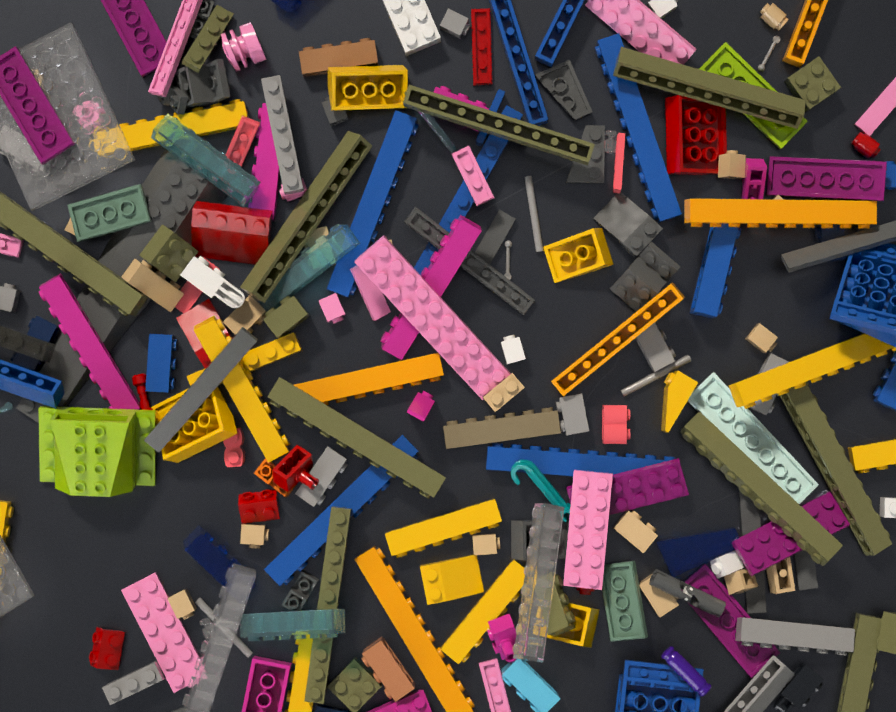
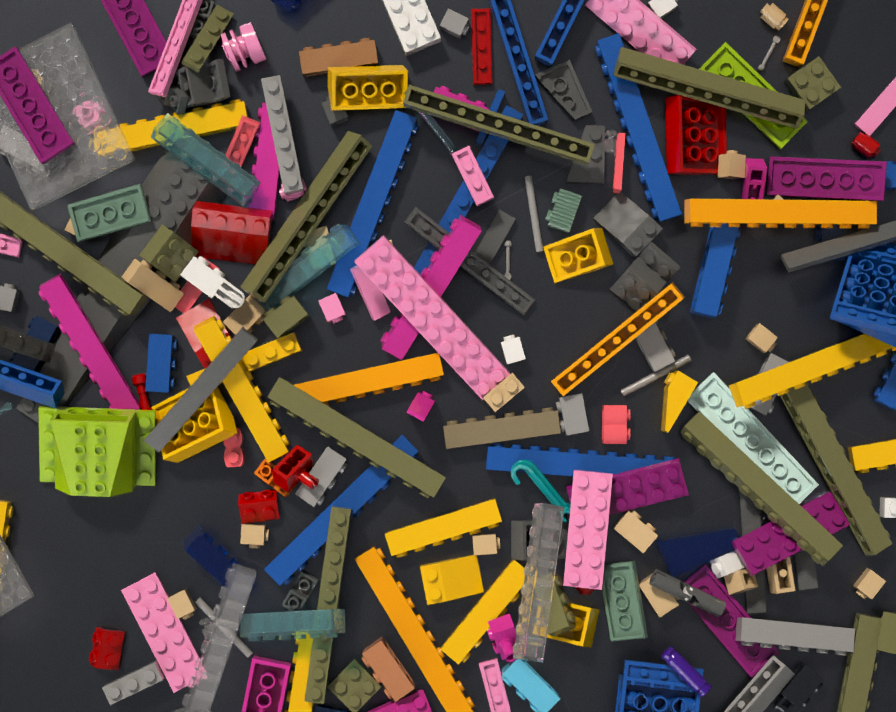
(564, 210): none -> sand green brick
(868, 584): none -> tan brick

